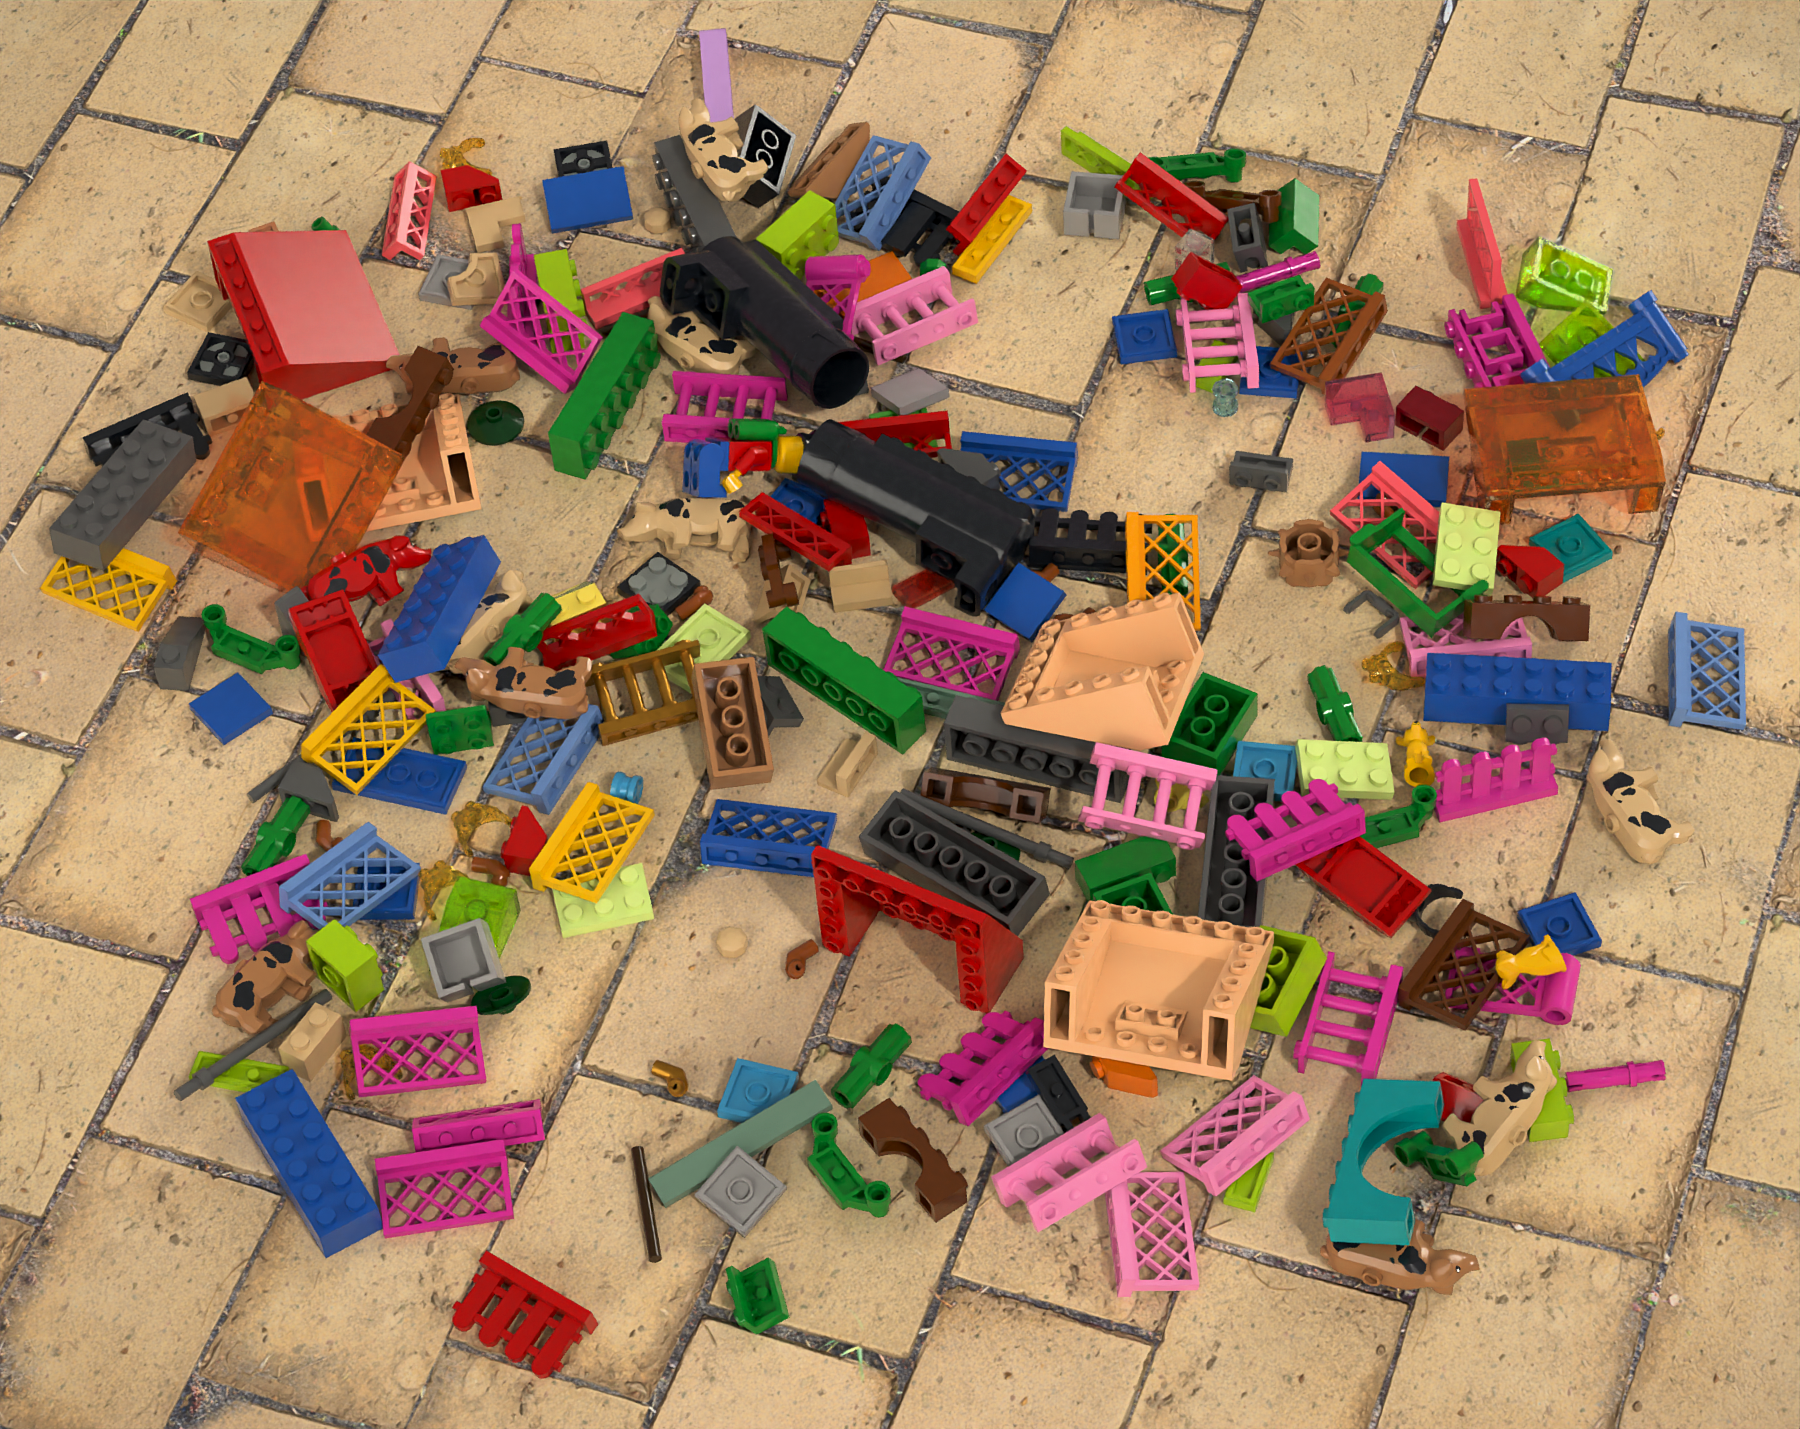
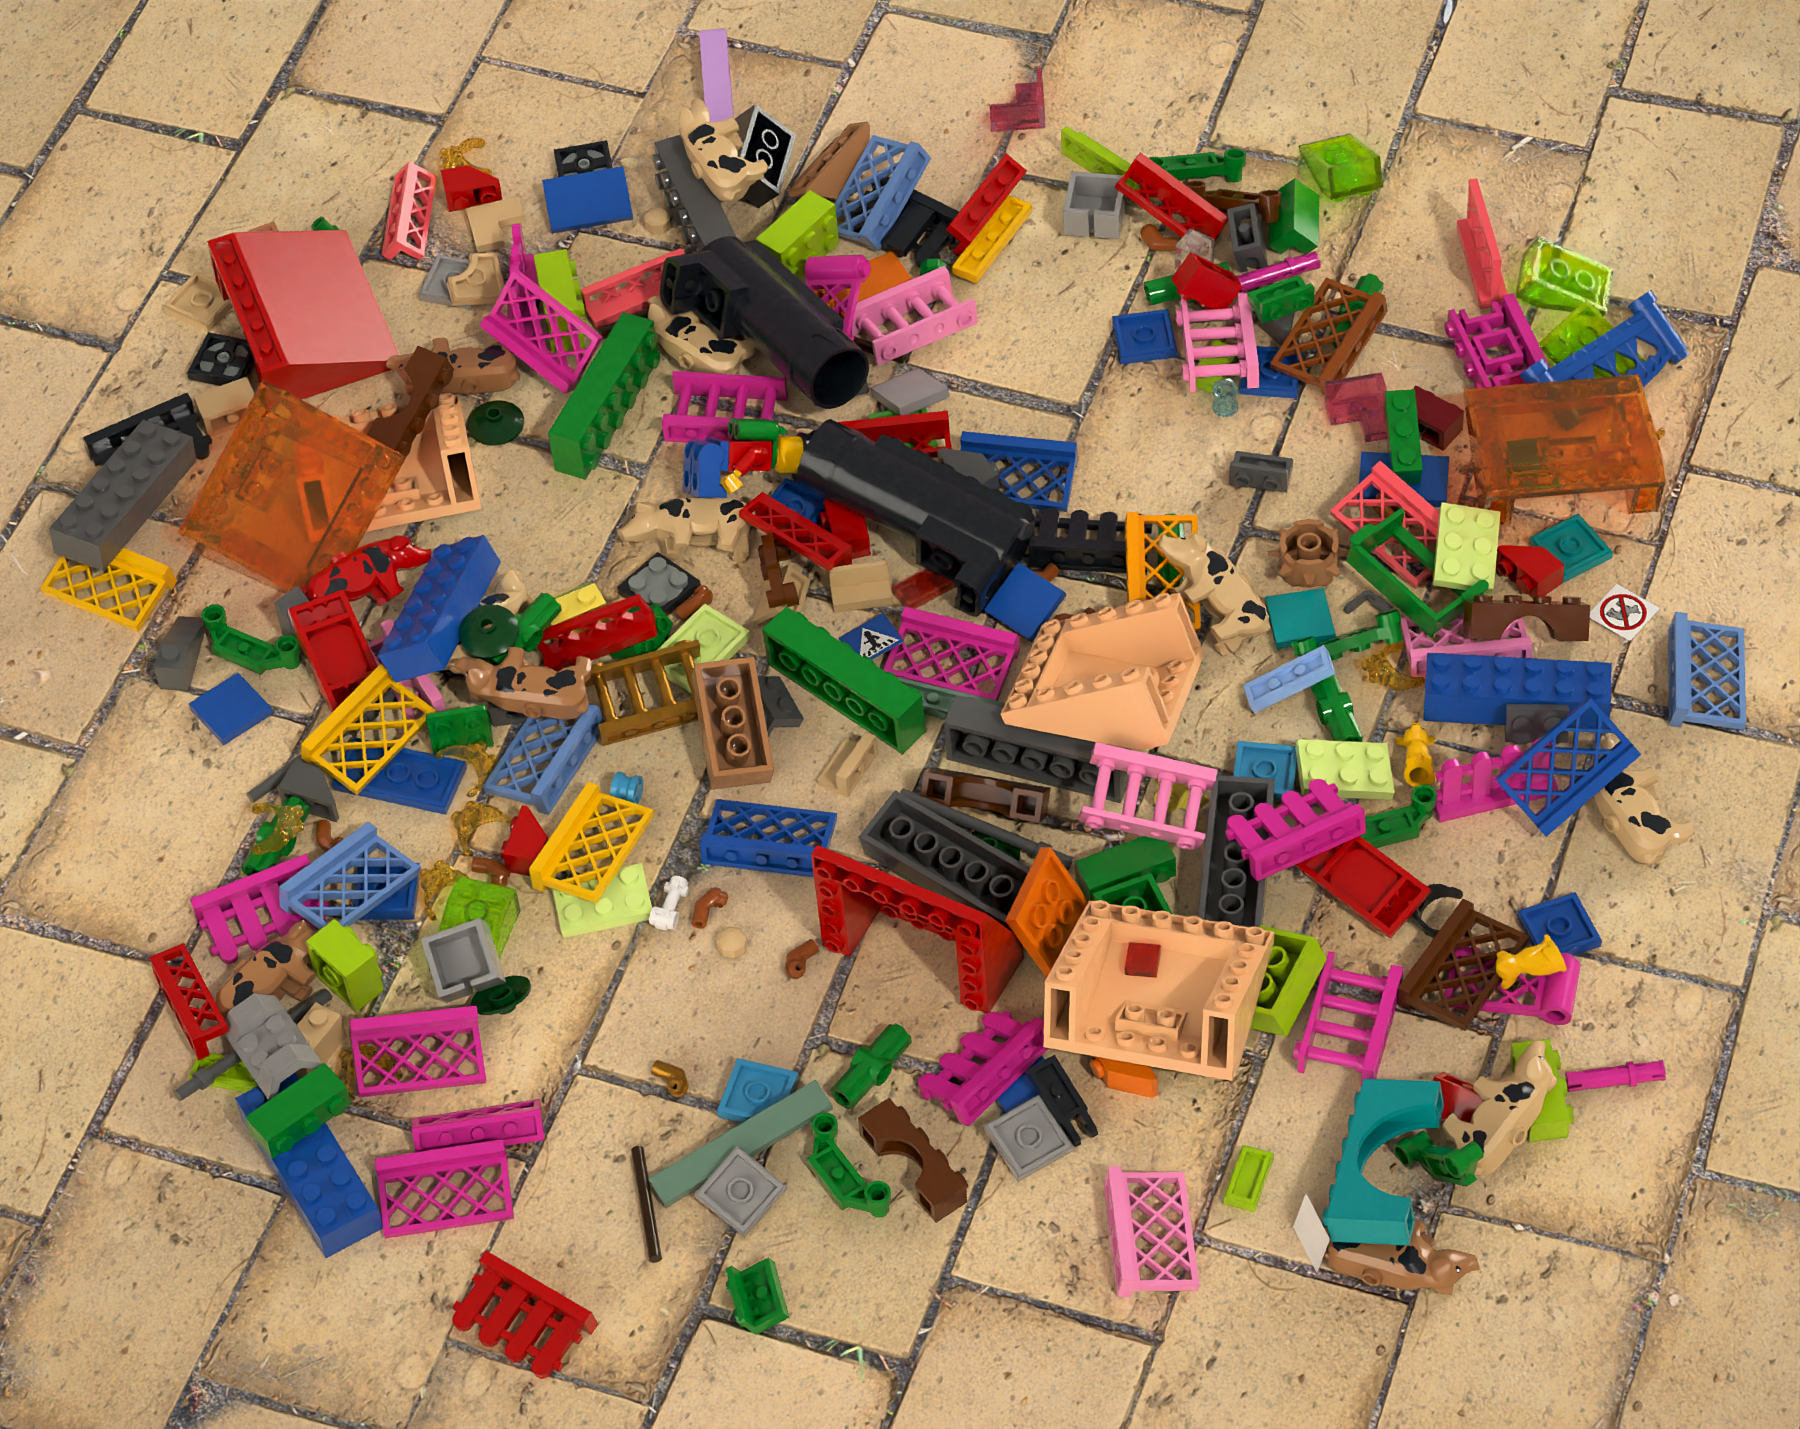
(180, 1005): none -> red fence
(268, 1041): none -> light grey piece
(286, 829): none -> clear yellow helmet
(298, 1110): none -> green brick
(477, 756): none -> clear yellow helmet
(493, 641): none -> dark green dish
(666, 917): none -> white bar
(705, 903): none -> dark orange arm
(873, 637): none -> blue sticker
(1025, 113): none -> clear pink panel
(1046, 909): none -> orange plate
(1061, 1156): bright pink fence -> none
(1142, 959): none -> clear red tile
(1155, 240): none -> dark orange arm
(1212, 723): green brick -> none
(1220, 588): none -> tan animal
(1247, 1144): bright pink fence -> none
(1289, 679): none -> light blue plate
(1299, 616): none -> teal tile
(1311, 1233): none -> white sticker
(1343, 166): none -> clear neon green slope
(1358, 640): none -> green plate
(1403, 435): none -> green brick
(1589, 781): none -> blue fence
(1623, 612): none -> sticker

